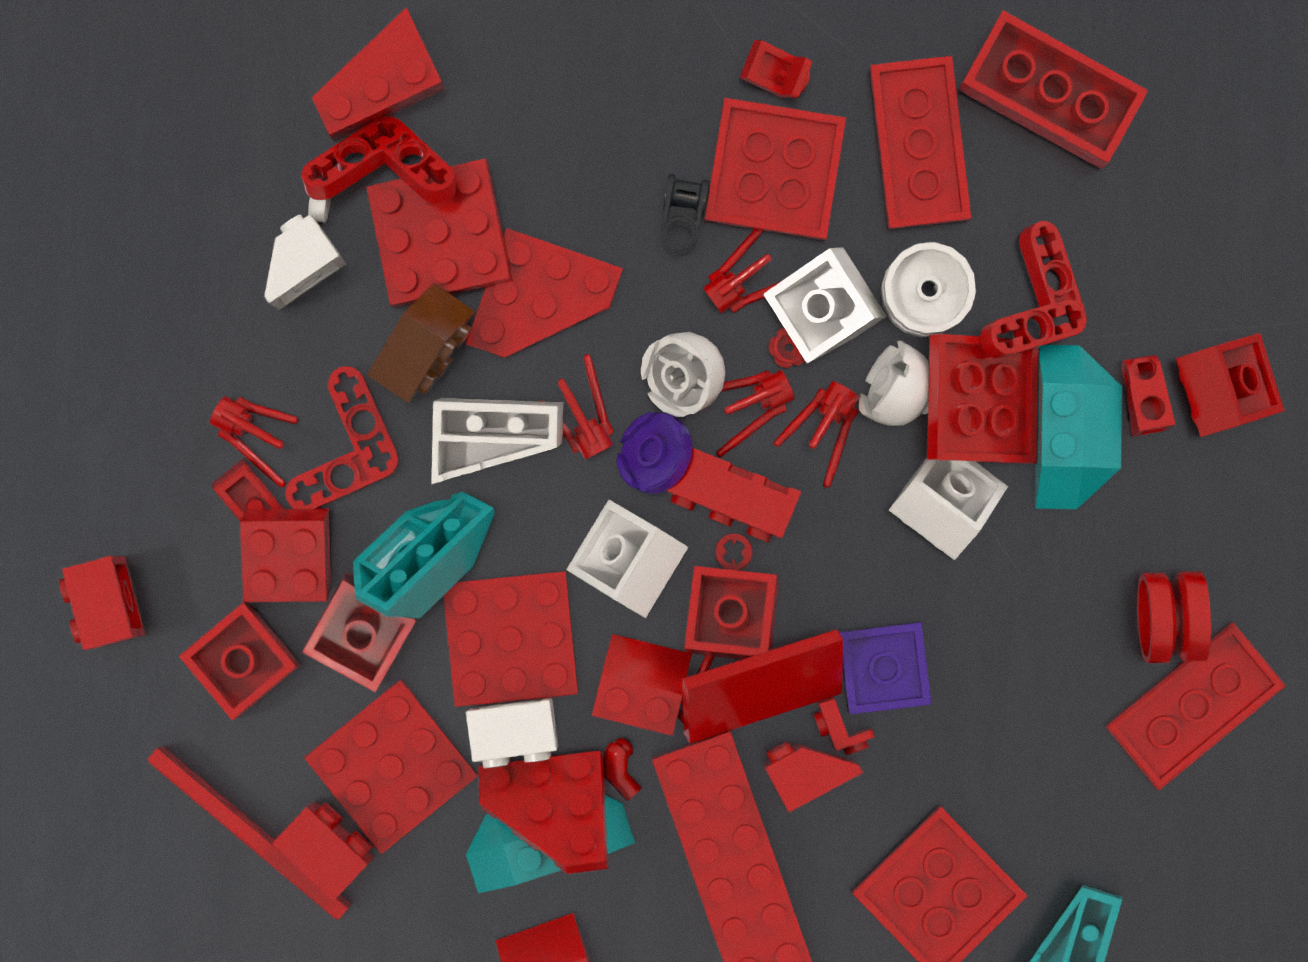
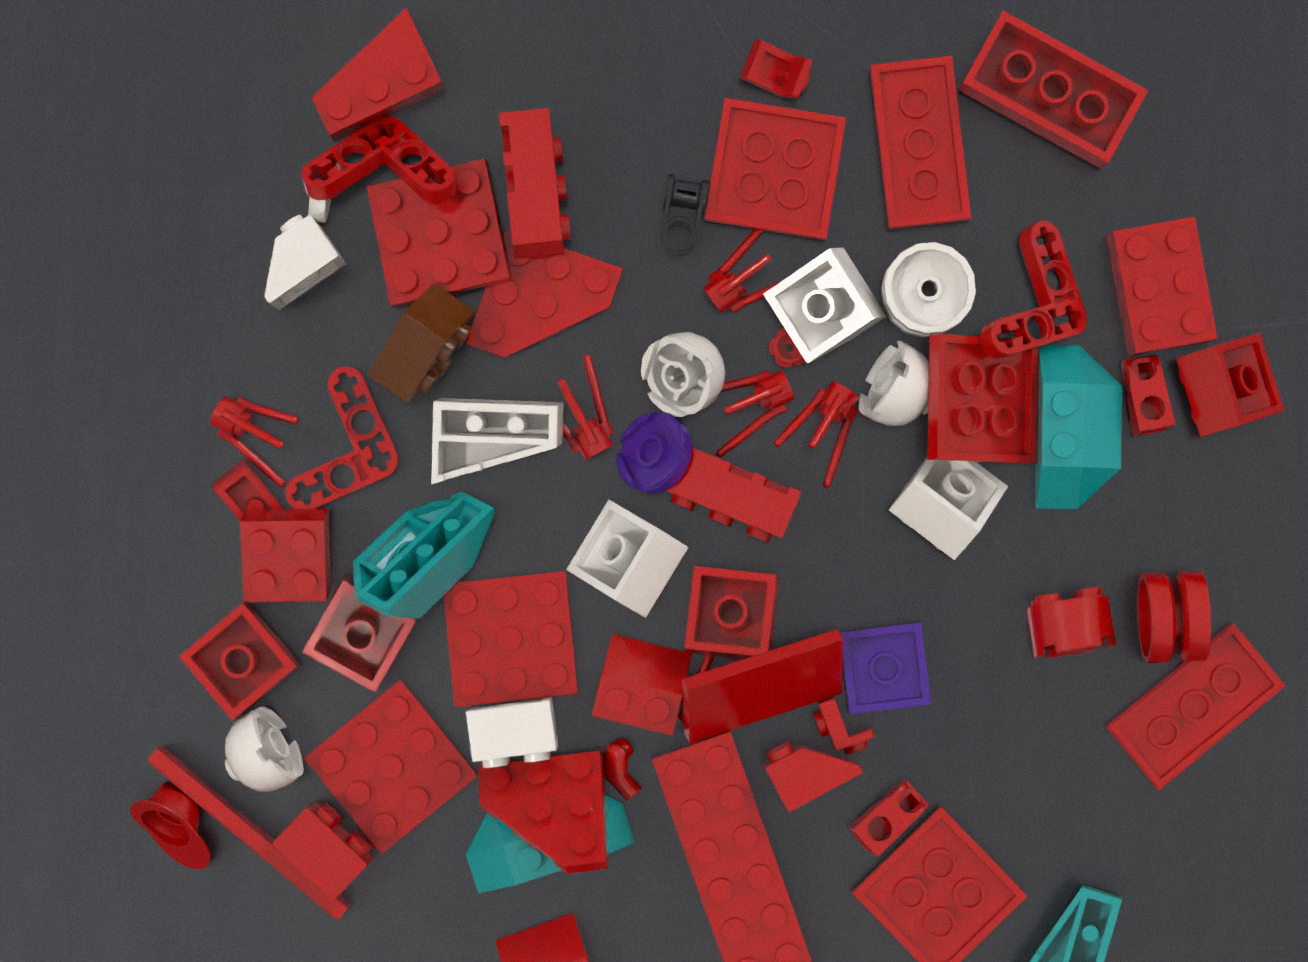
(101, 602): red brick -> none
(173, 823): none -> red piece
(260, 754): none -> white cylinder
(533, 183): none -> red wedge
(721, 551): red bush -> none
(888, 818): none -> red leg
(1070, 624): none -> red brick
(1161, 286): none -> red brick

